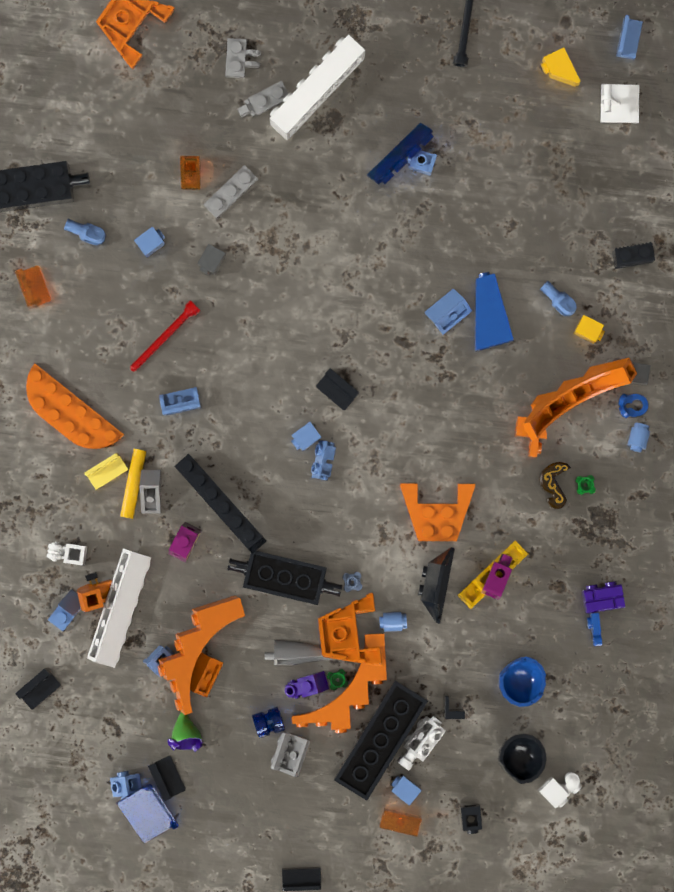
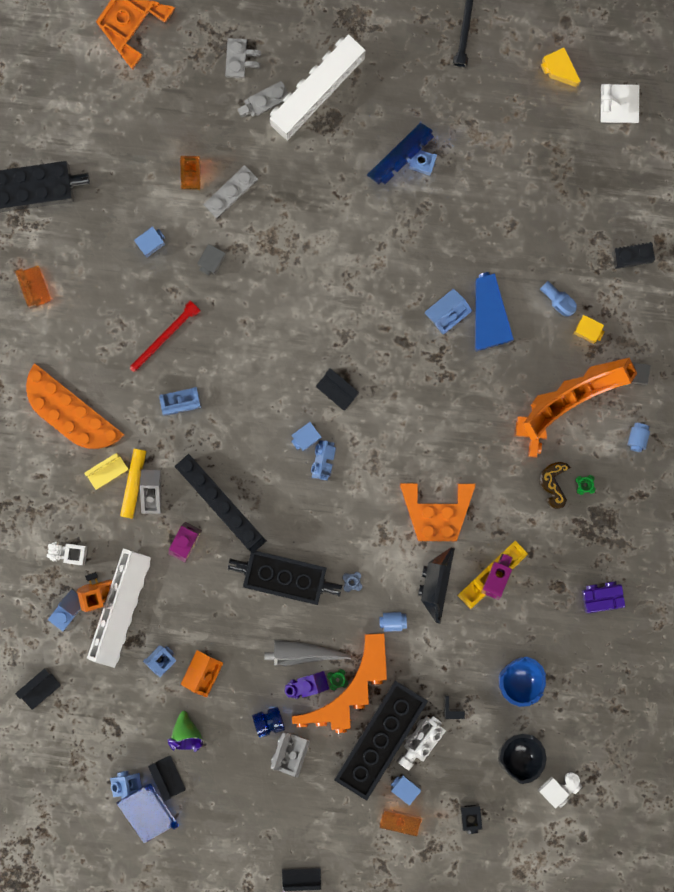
(88, 232): medium blue arm -> none
(190, 643): orange arch -> none
(340, 633): orange wing -> none
(593, 623): blue plate -> none
(626, 399): blue piece -> none
(629, 38): medium blue panel -> none

